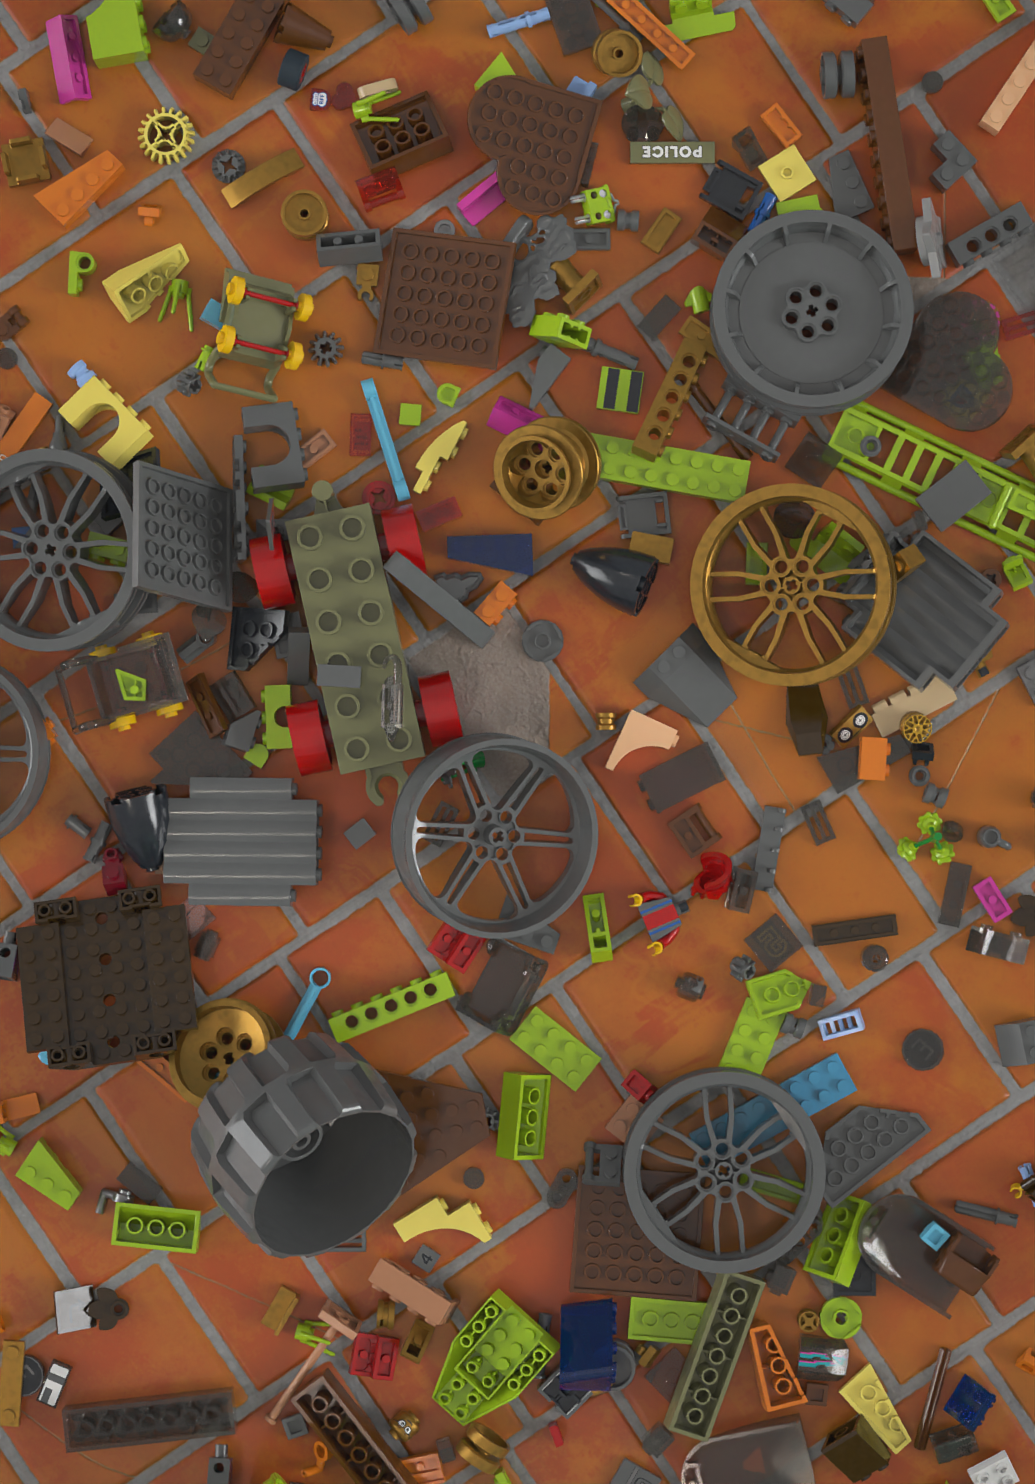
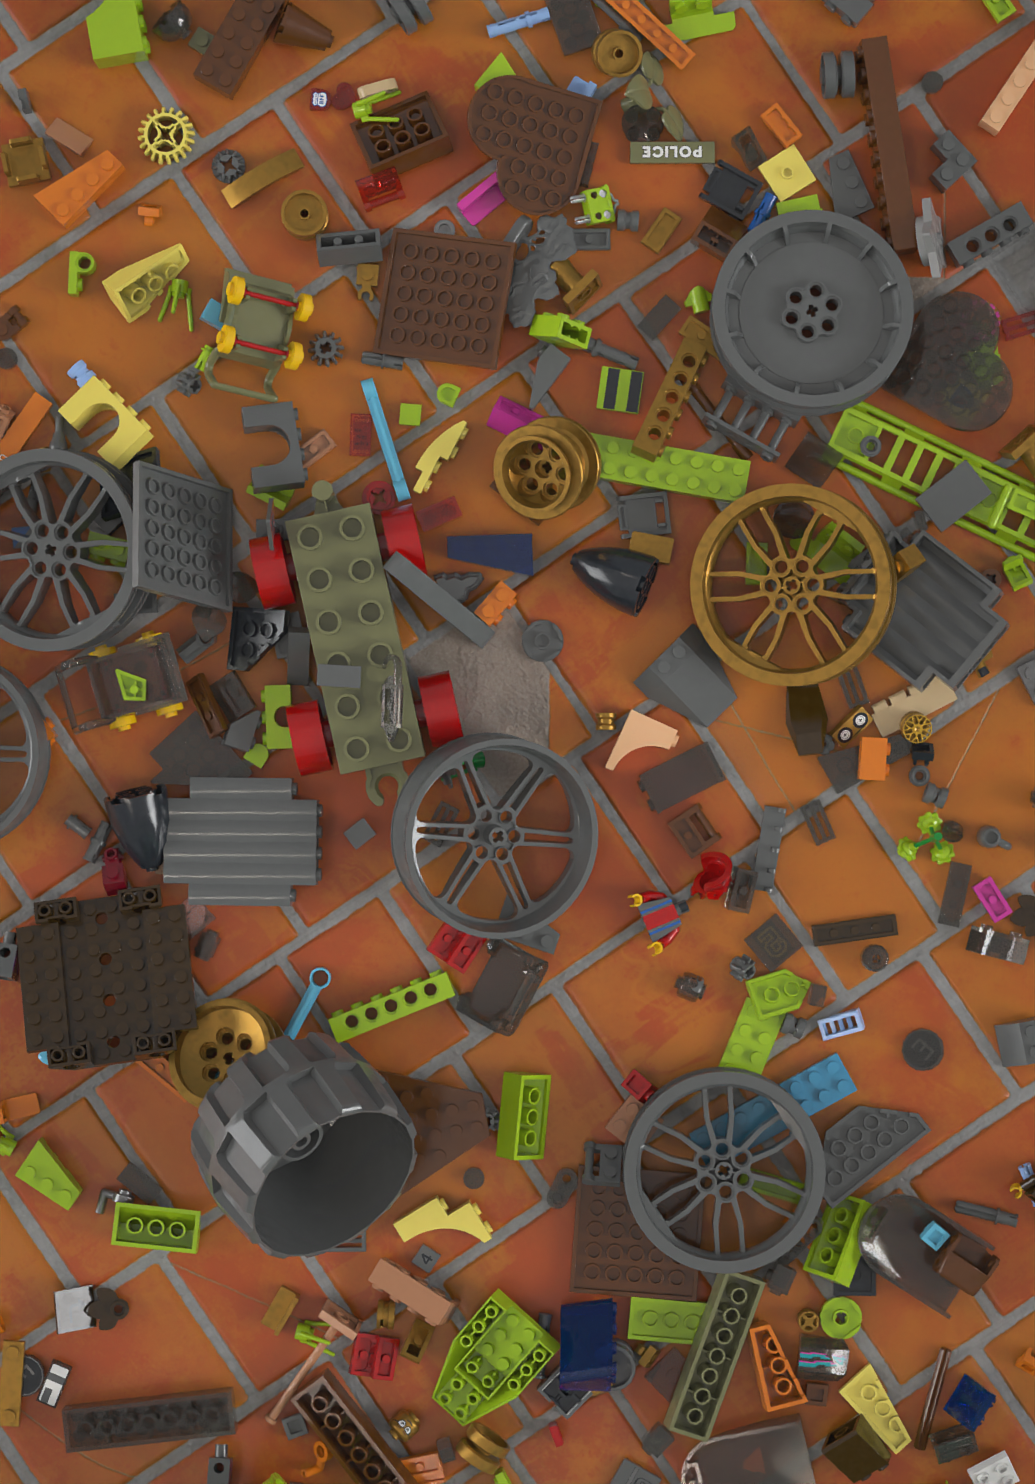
(68, 58): dark pink panel -> none
(240, 507): dark grey wing -> none
(293, 69): black wheel -> none
(555, 1048): lime plate -> none
(597, 928): lime slope -> none

